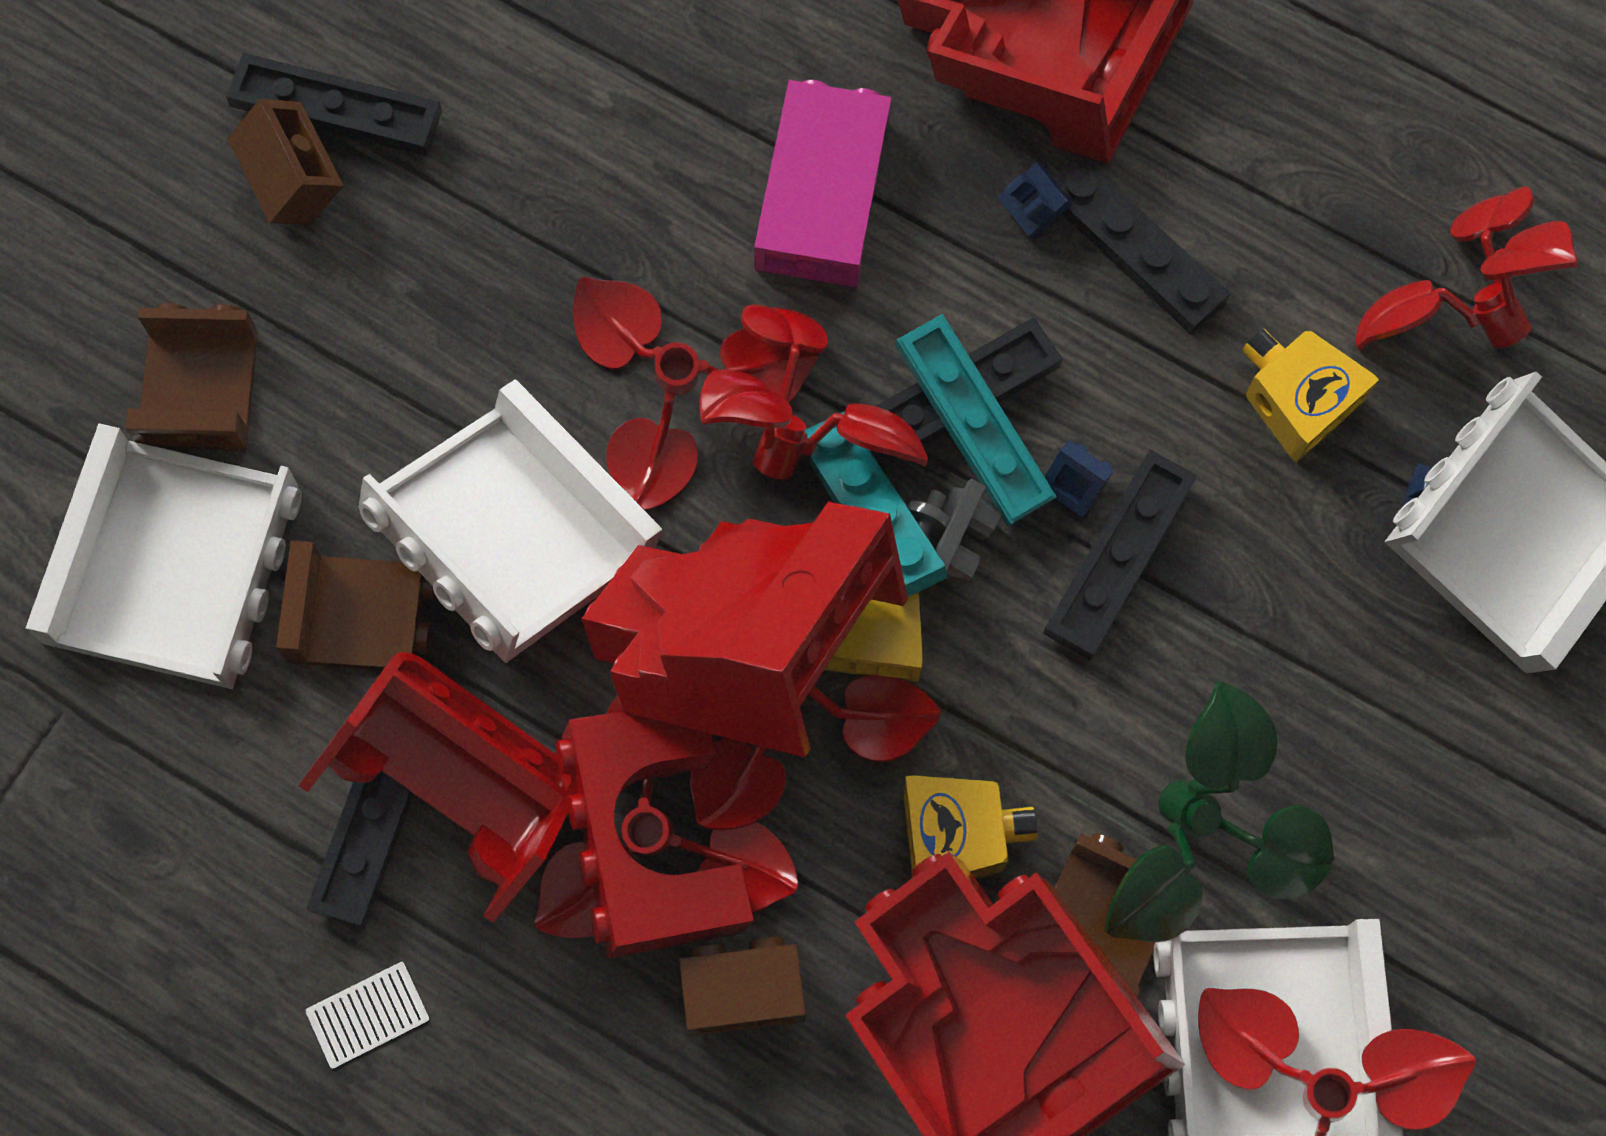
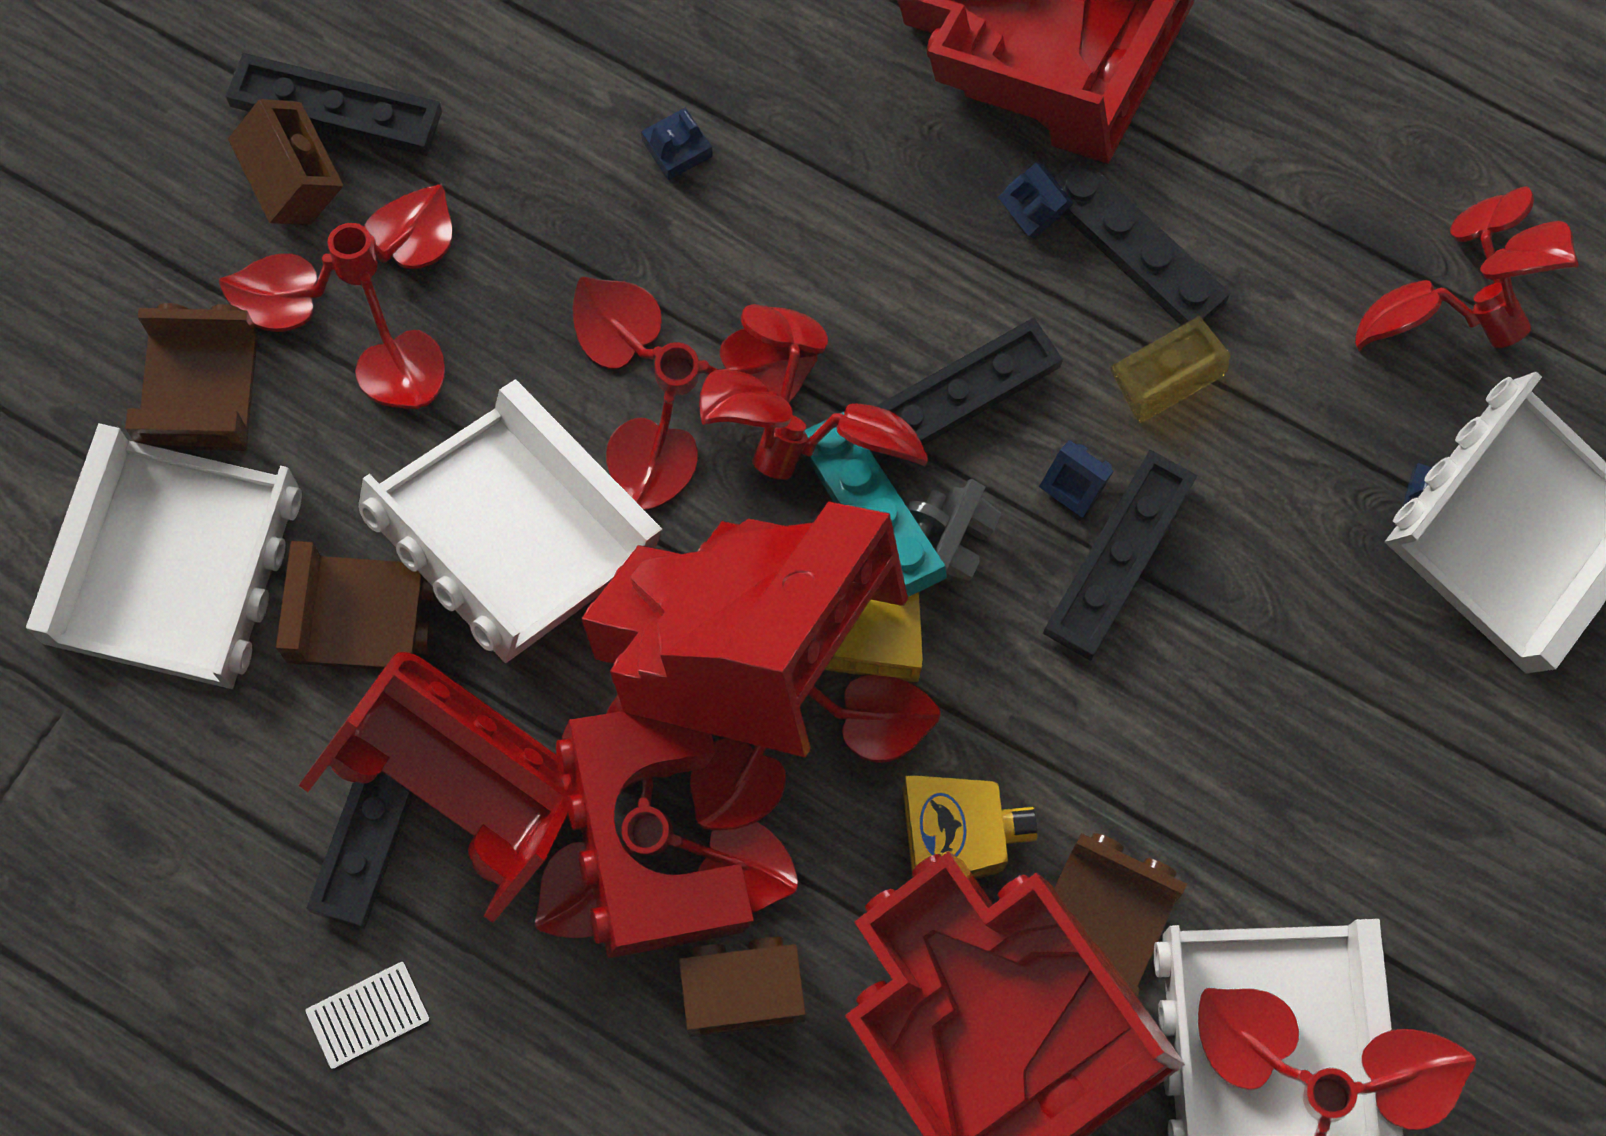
(412, 232): none -> red plant
(676, 143): none -> dark blue tile
(822, 183): dark pink panel -> none
(975, 420): teal tile -> none
(1171, 369): none -> clear yellow slope
(1226, 745): dark green plant -> none
(1304, 388): yellow torso -> none

